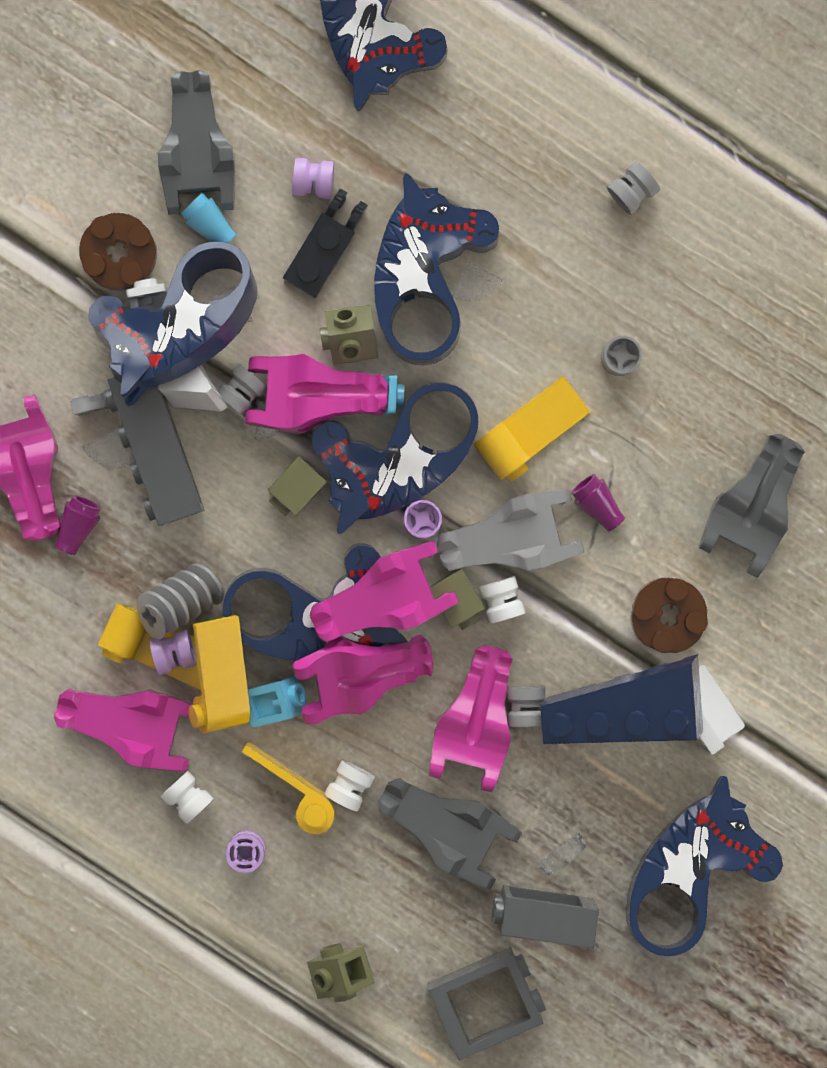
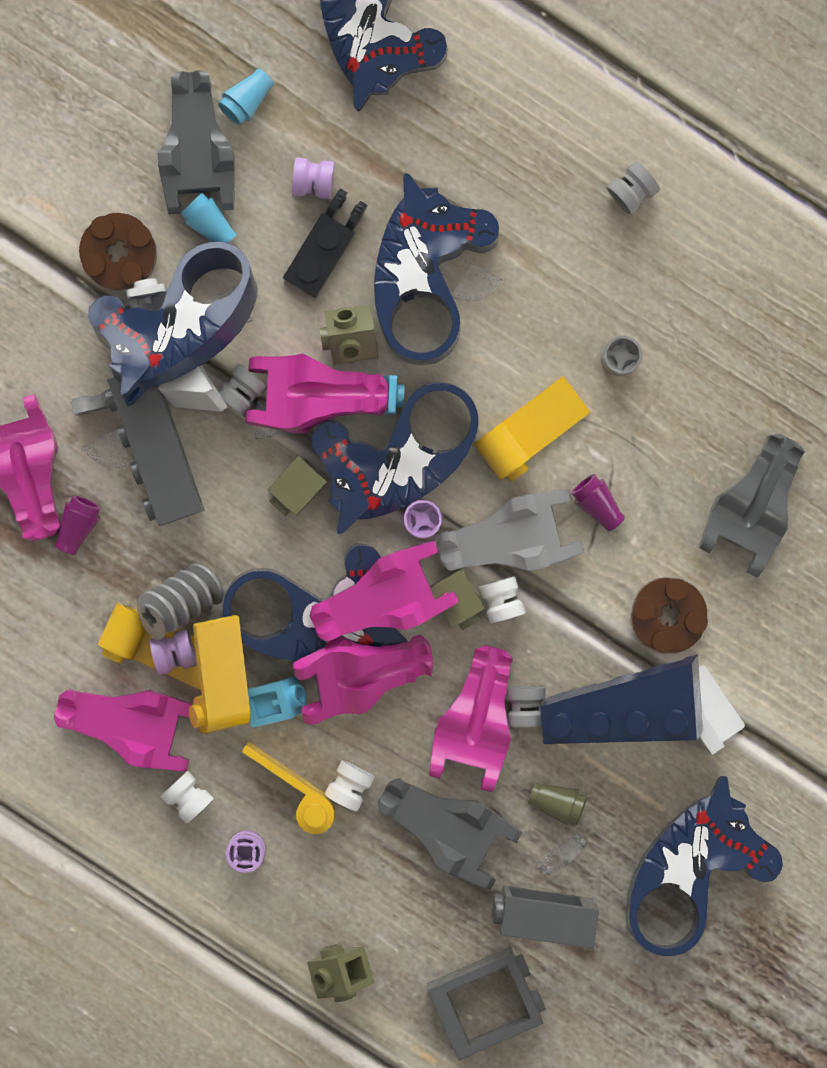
(244, 98): none -> medium azure cone
(558, 802): none -> olive cone

